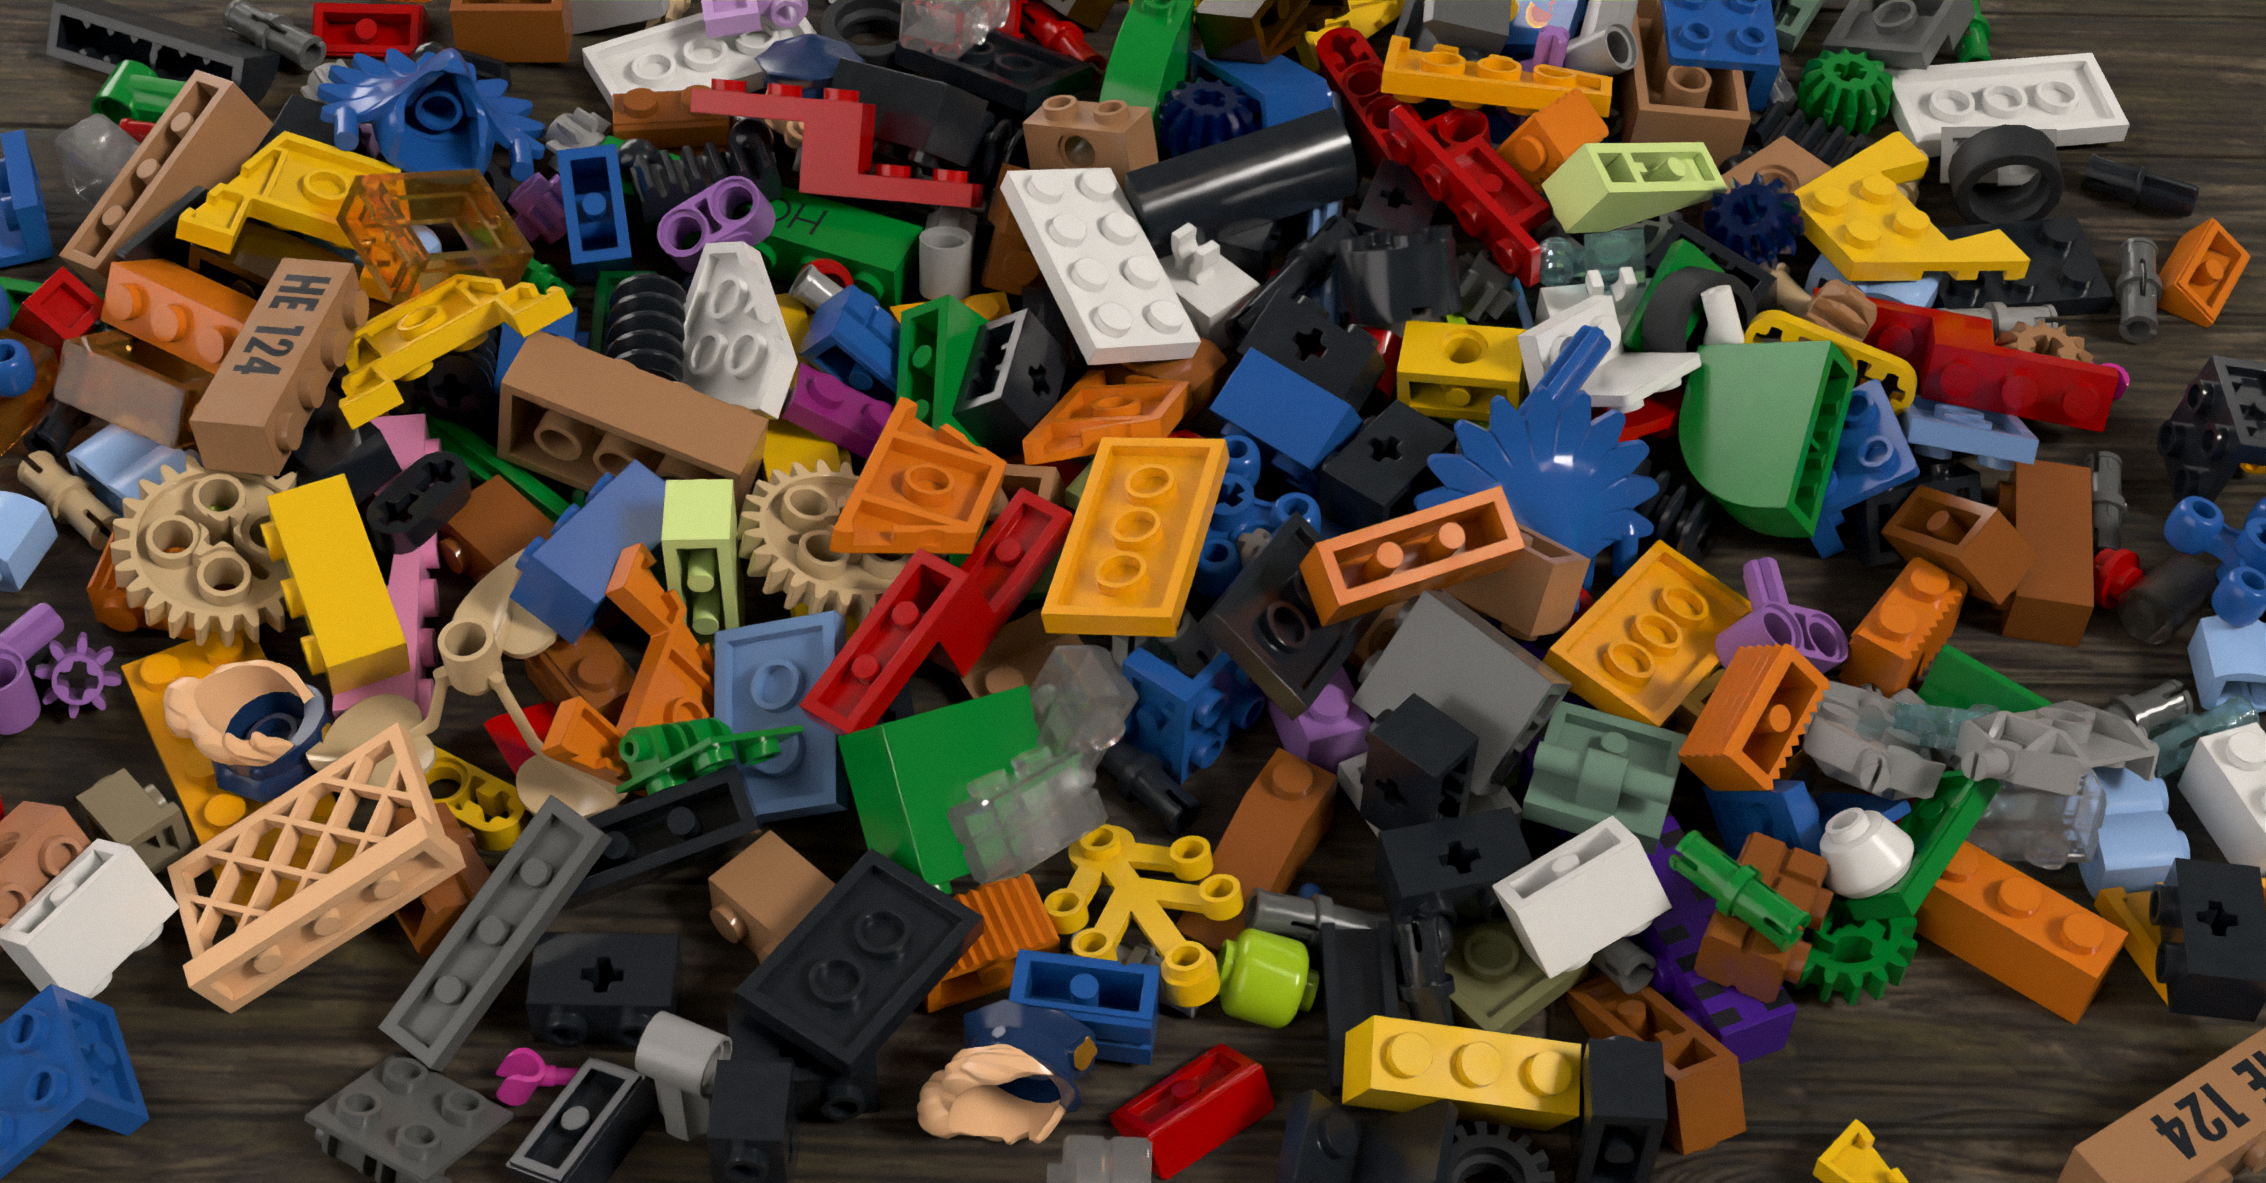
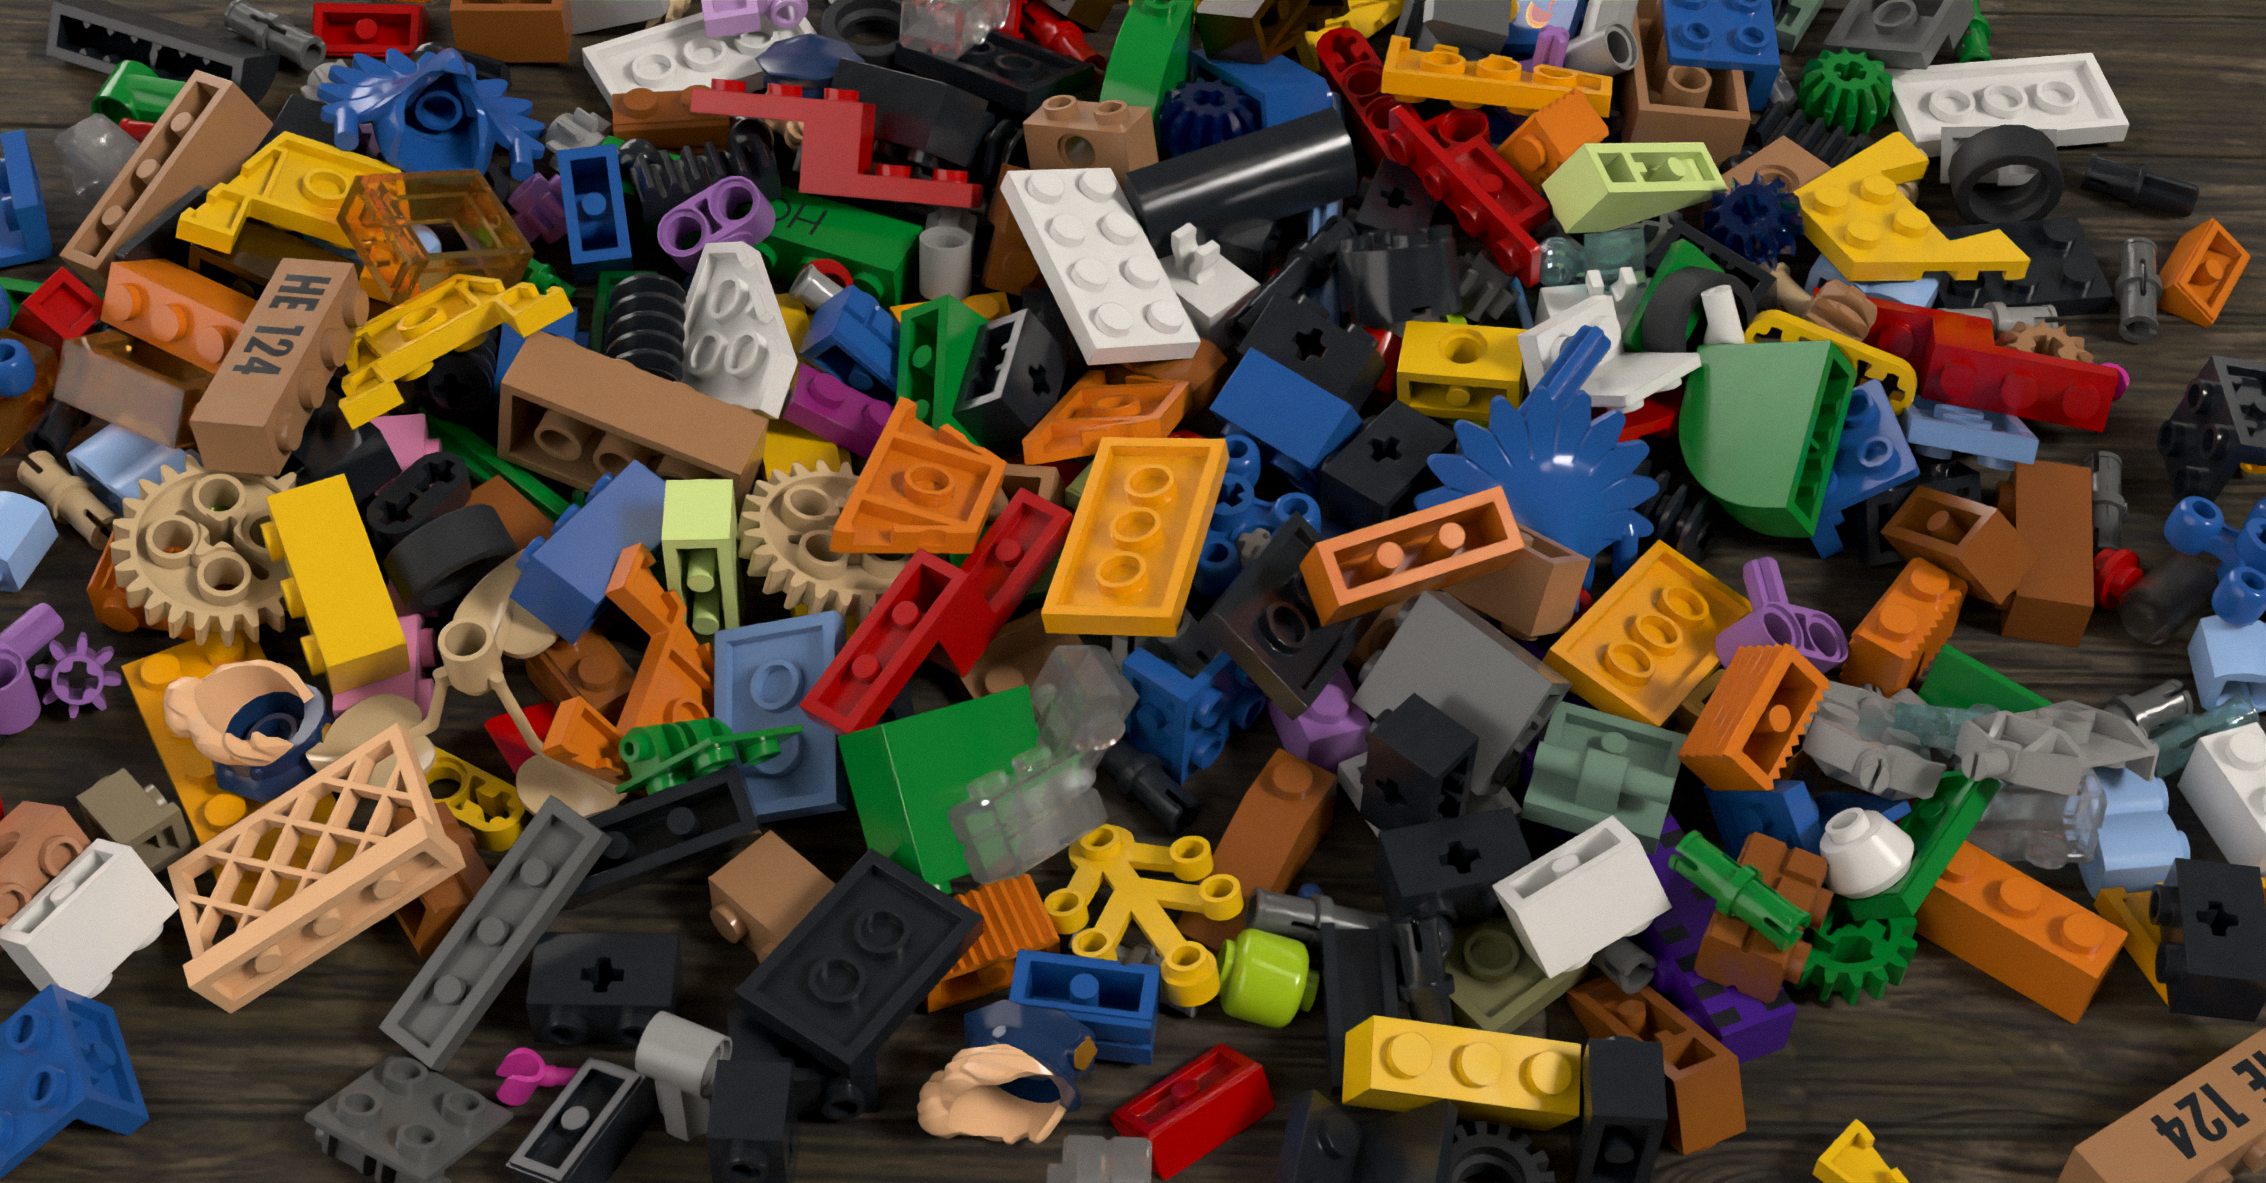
(448, 557): none -> black tyre

